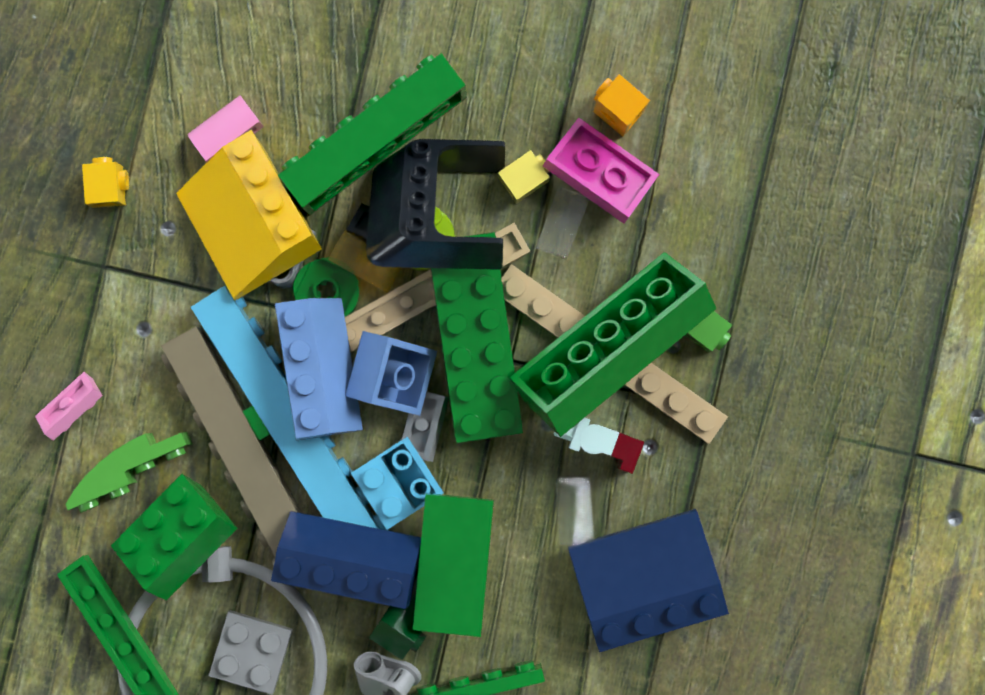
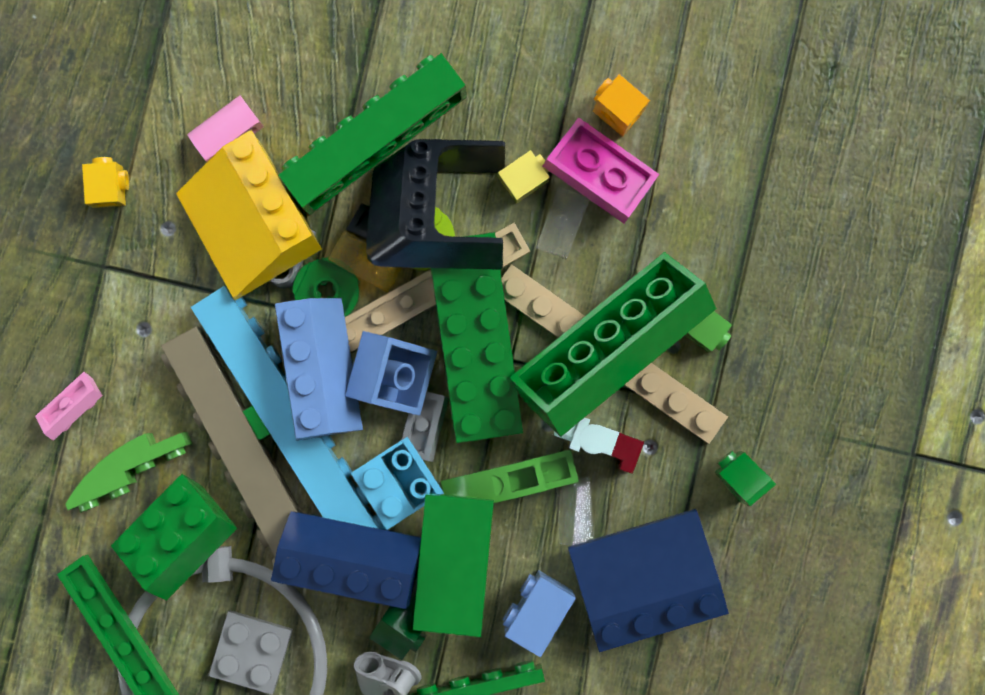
(516, 478): none -> bright green slope
(538, 612): none -> medium blue brick
(743, 477): none -> green slope

